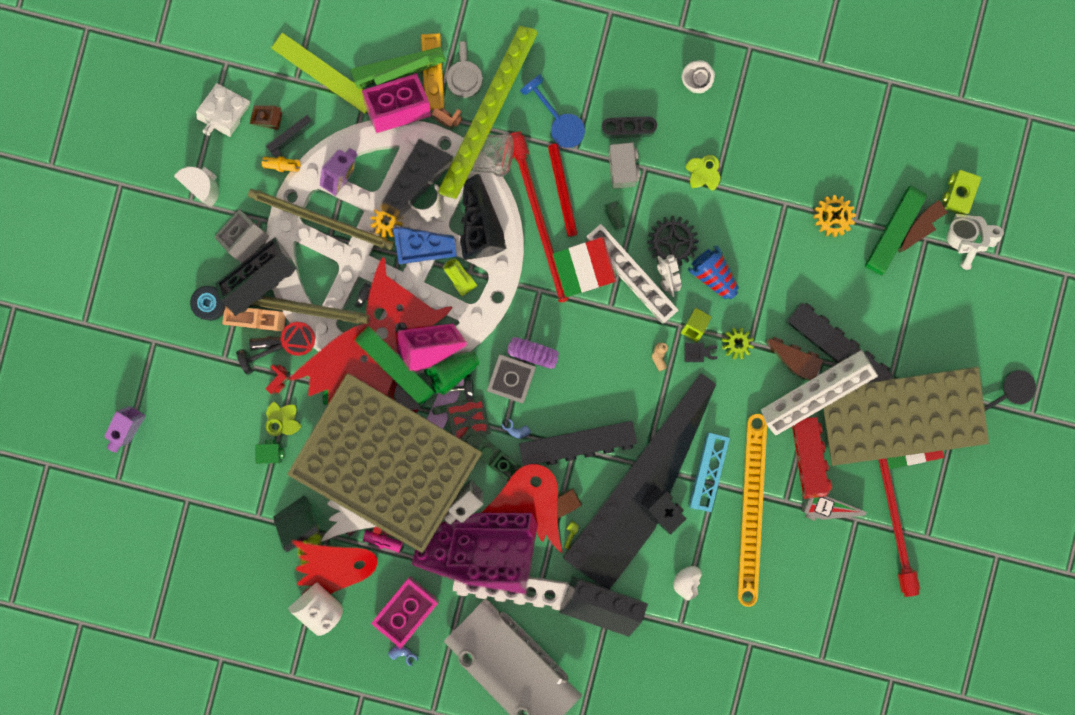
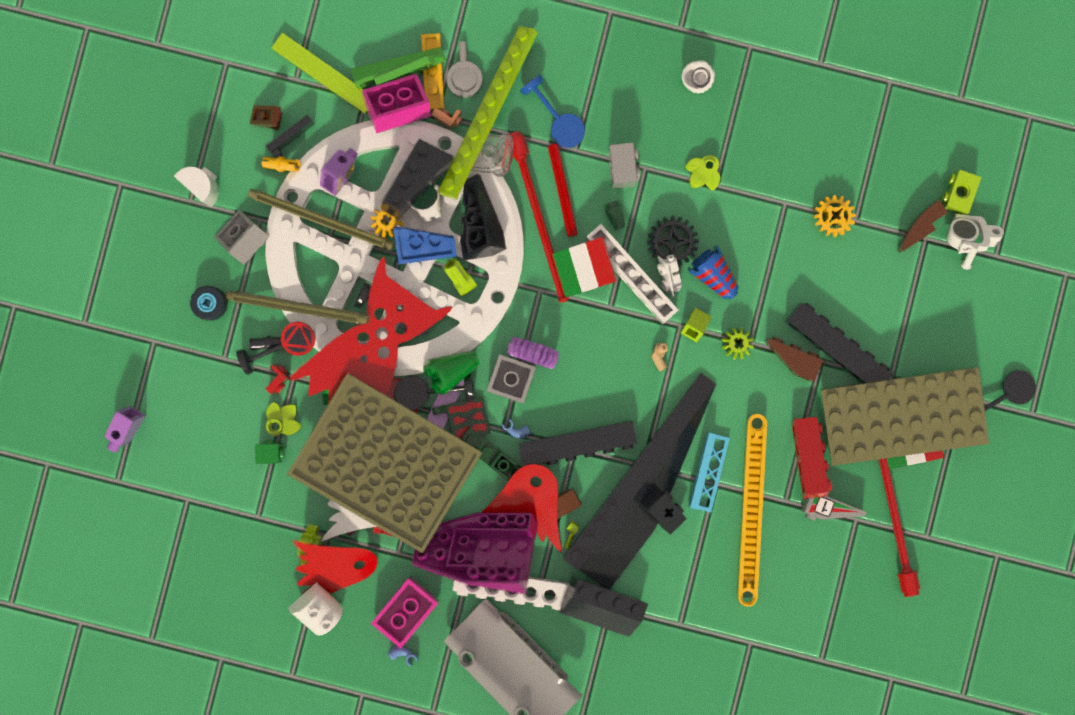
(222, 110): white plate -> none
(255, 277): black slope -> none
(256, 319): light nougat slope -> none
(295, 523): black tile -> none
(382, 541): dark pink pin -> none
(394, 366): green beam -> none
(428, 345): dark pink slope -> none
(465, 503): light grey torso -> none
(637, 122): black beam -> none
(687, 581): white hair -> none
(696, 352): black plate -> none
(818, 392): white brick -> none
(895, 230): green beam -> none

